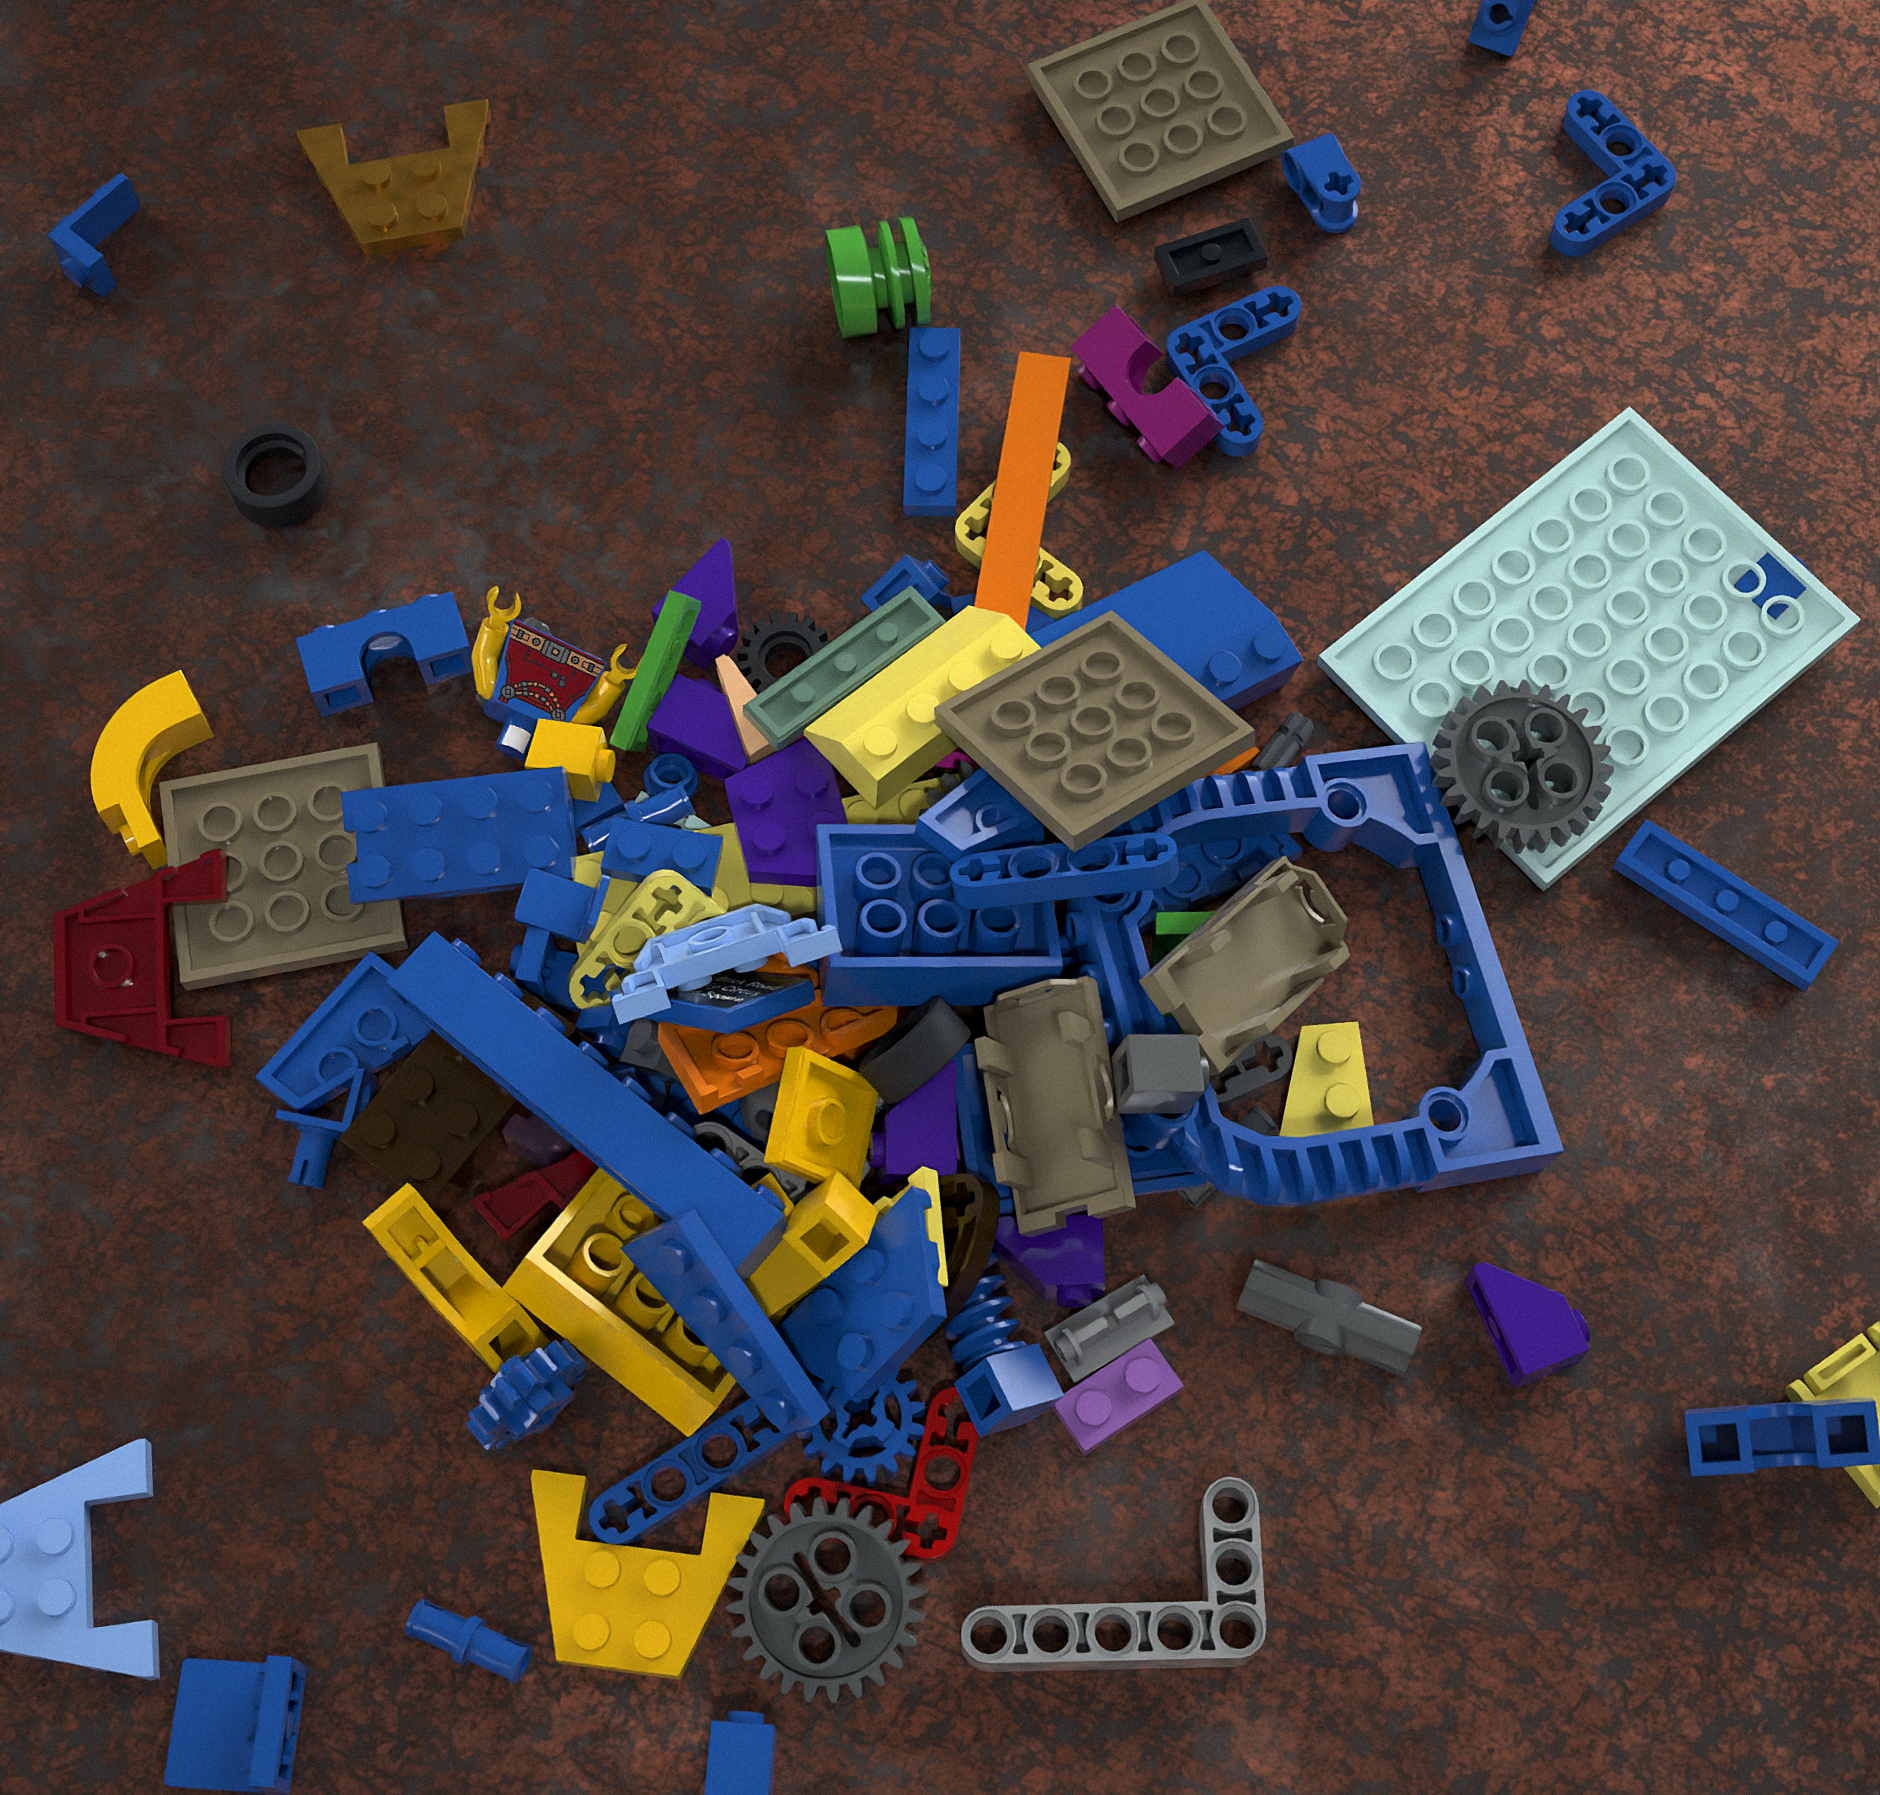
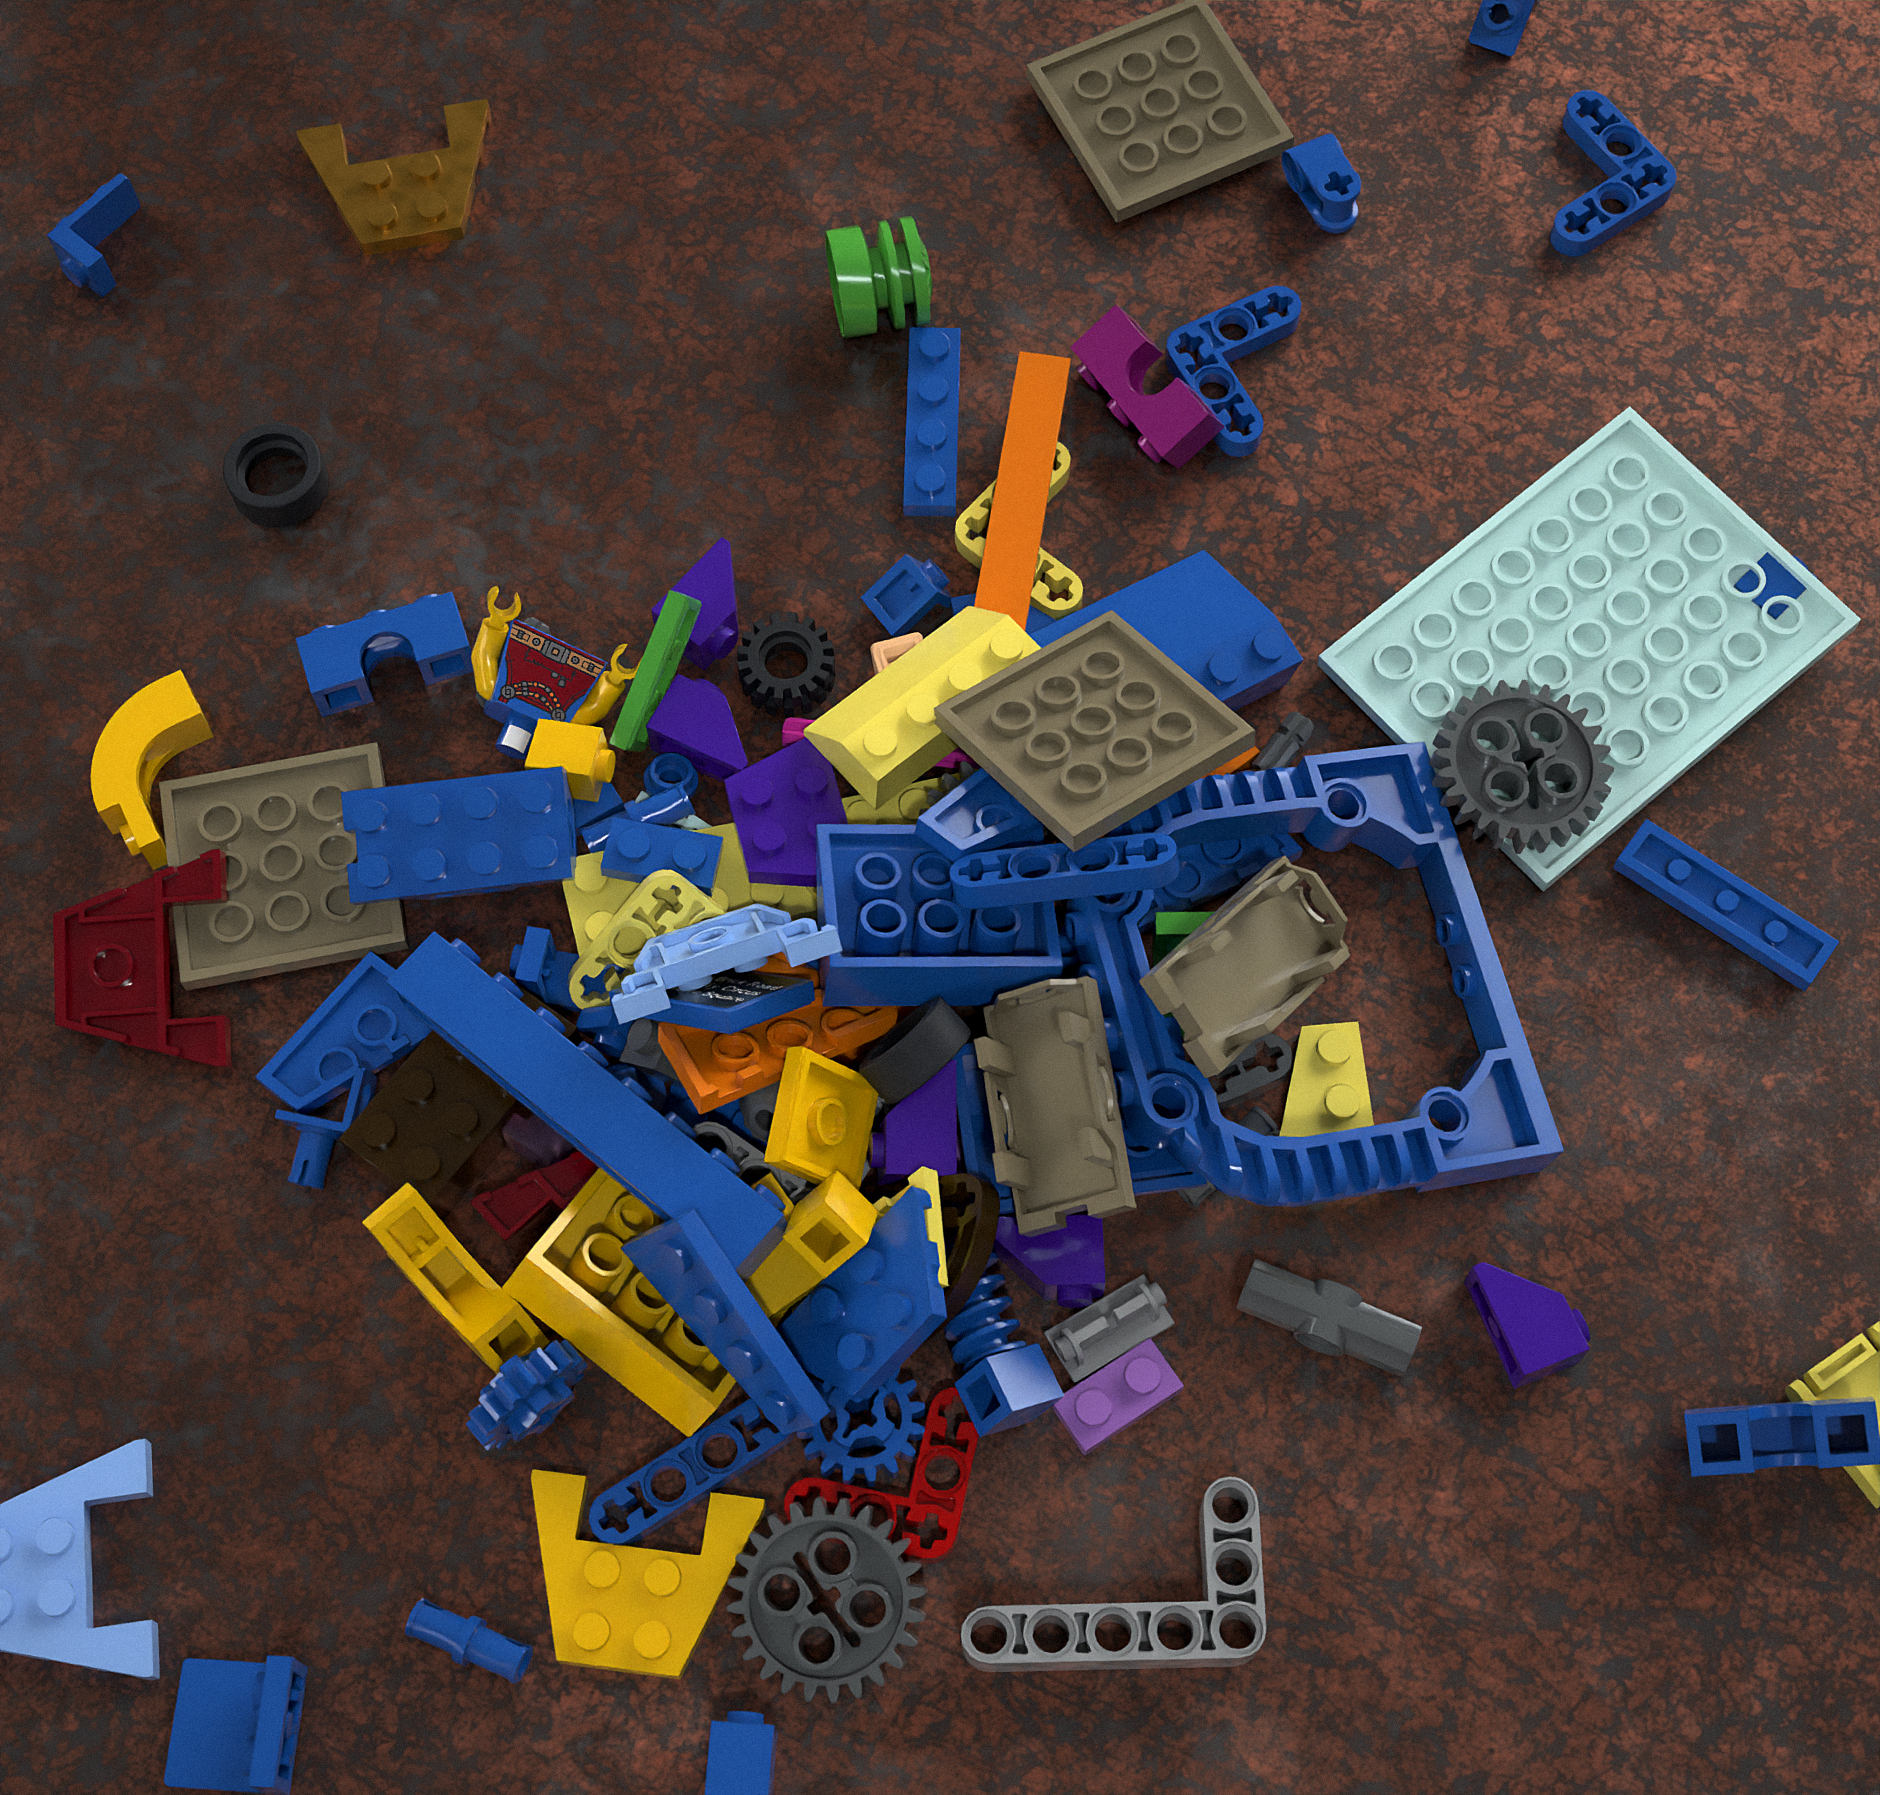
(560, 905): blue bracket -> none
(738, 693): light nougat slope -> none
(841, 668): sand green tile -> none
(1159, 1073): dark grey brick -> none
(1210, 257): black plate -> none

